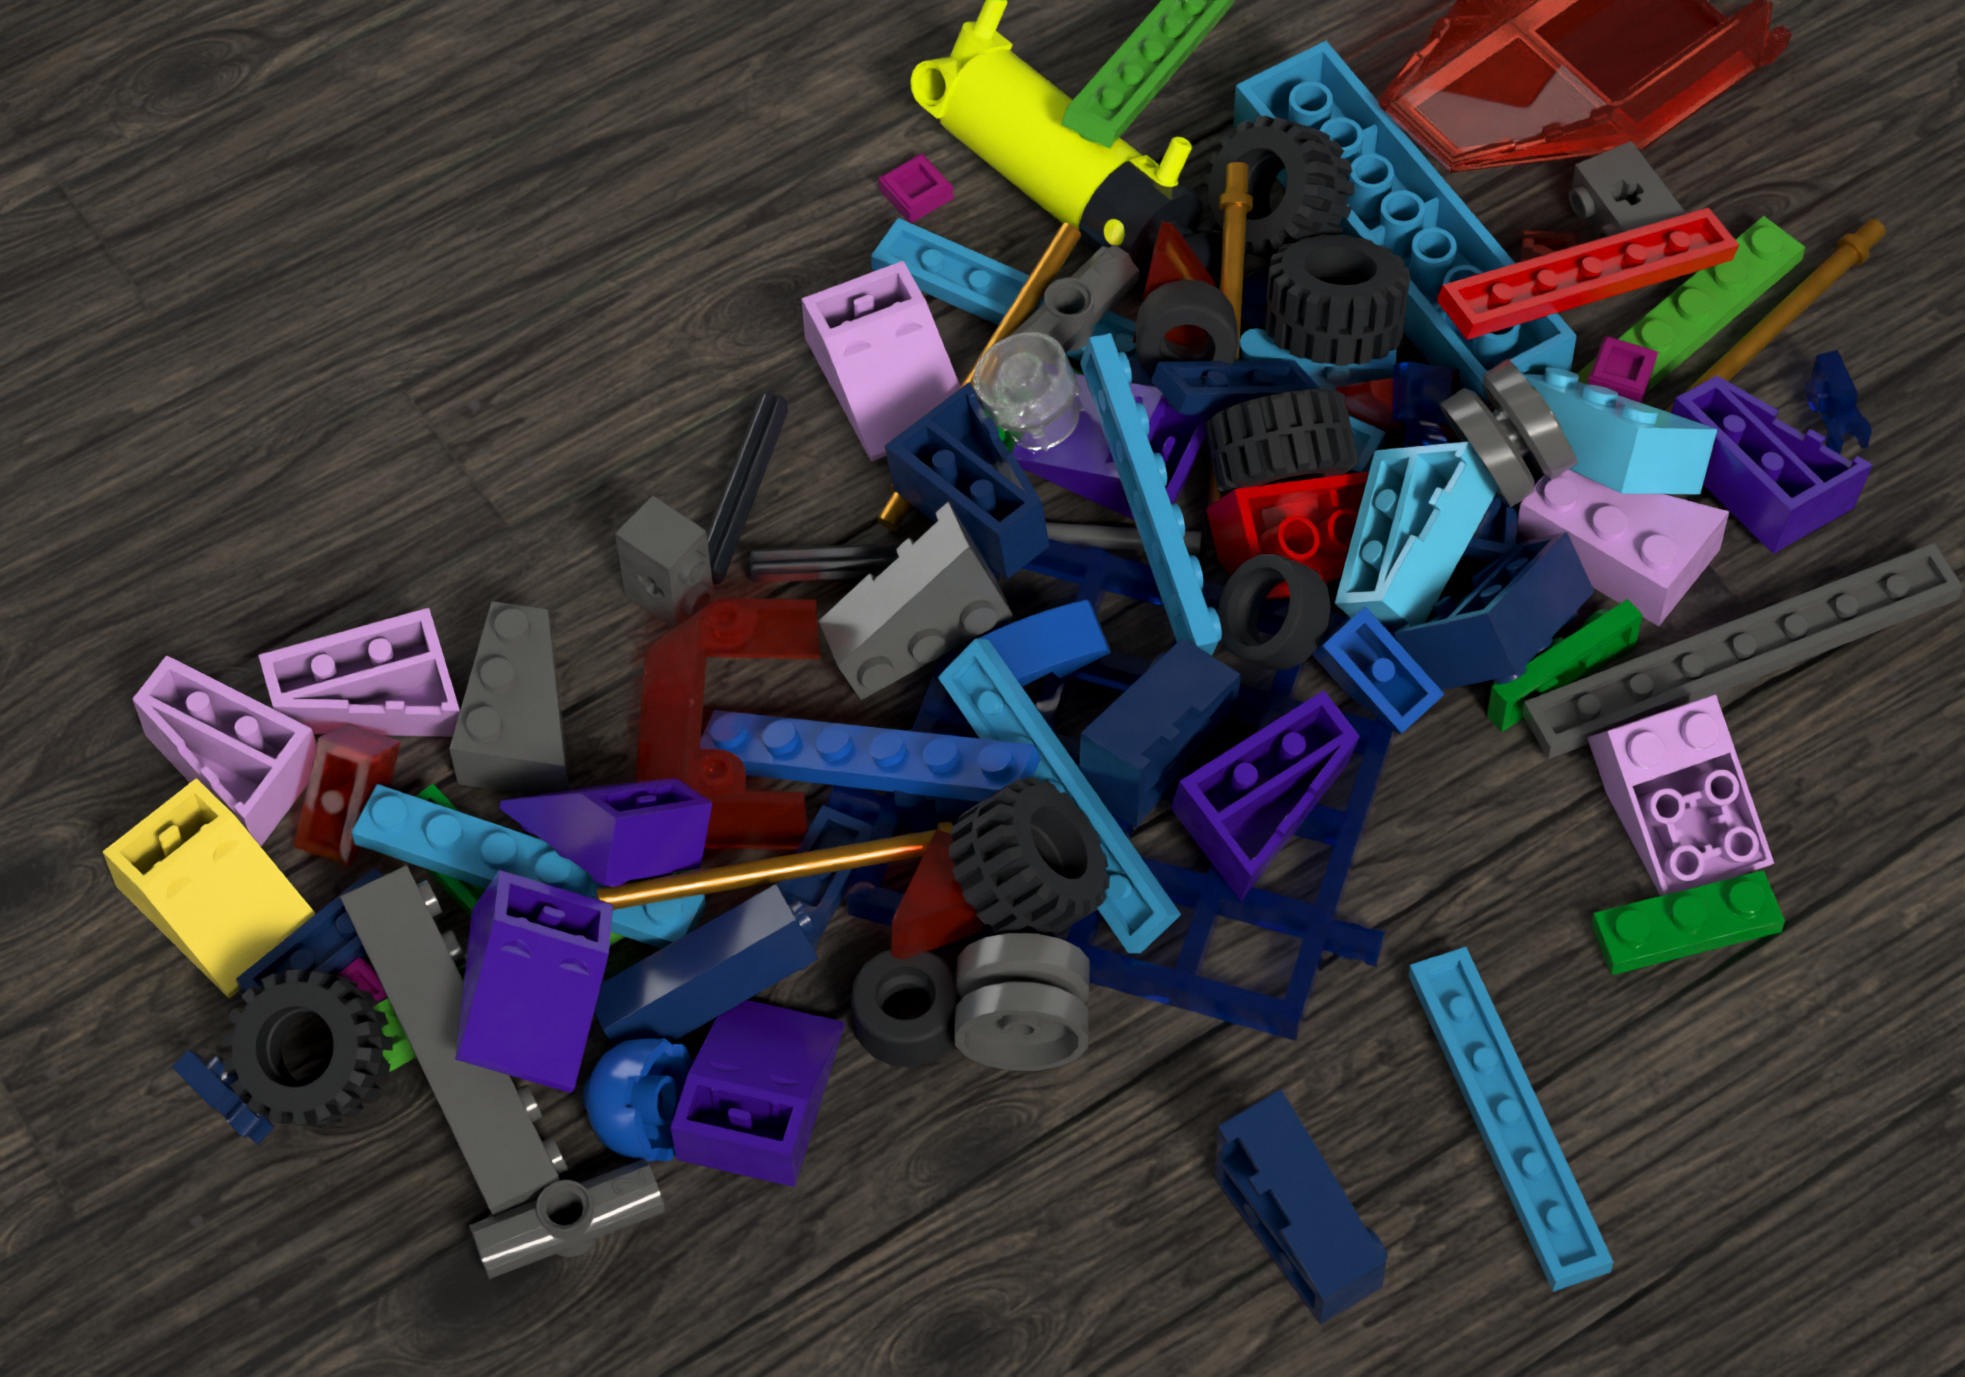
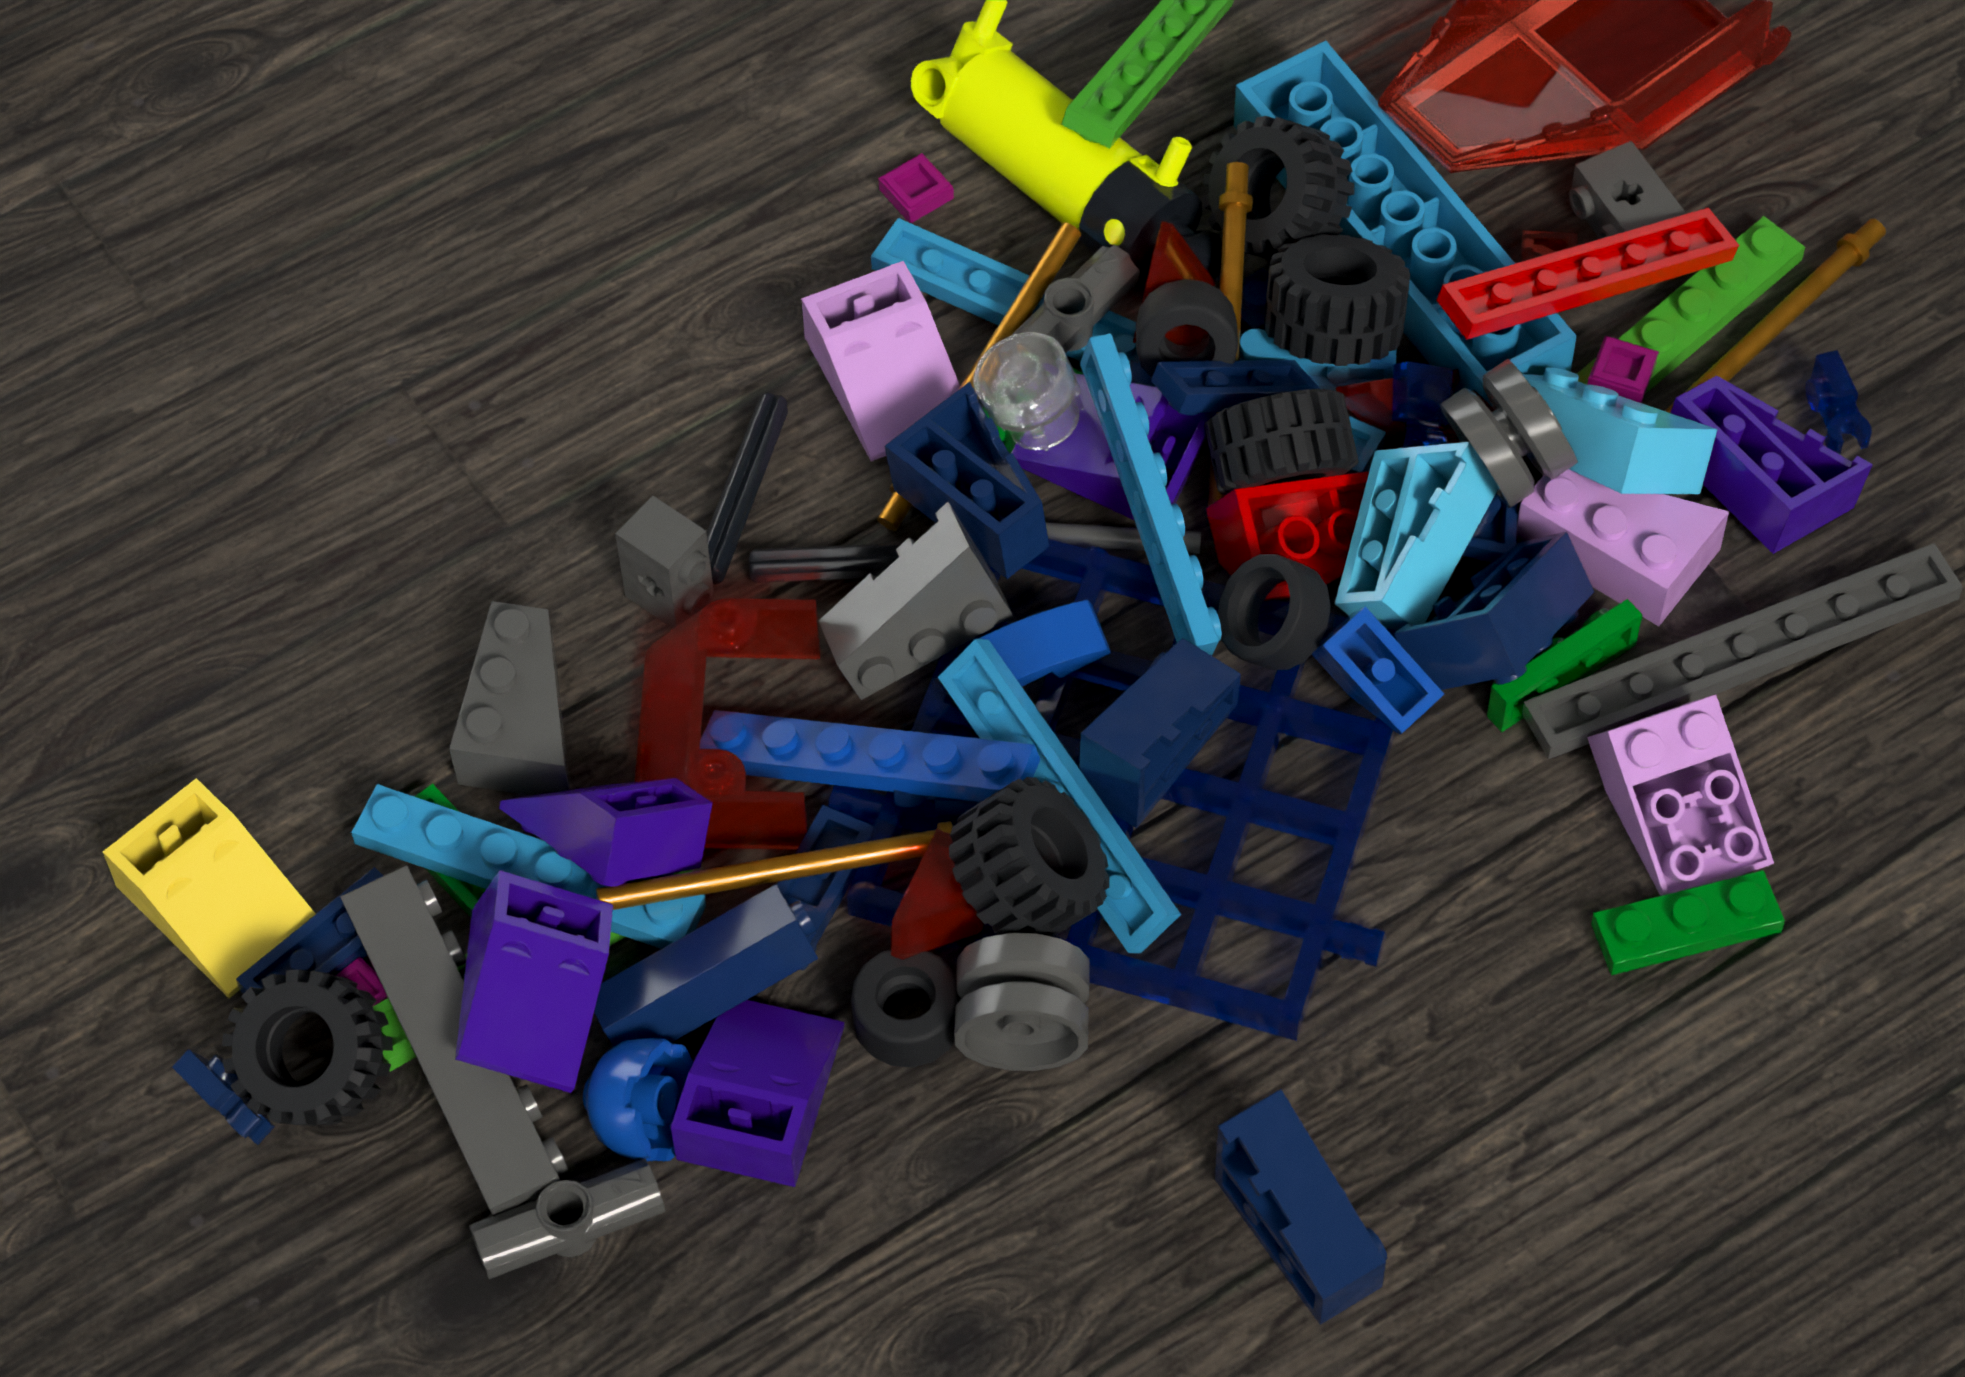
(229, 742): lavender wedge -> none
(340, 783): clear red slope -> none
(371, 676): lavender wedge -> none
(1263, 789): dark purple wedge -> none
(1510, 1119): dark azure plate -> none

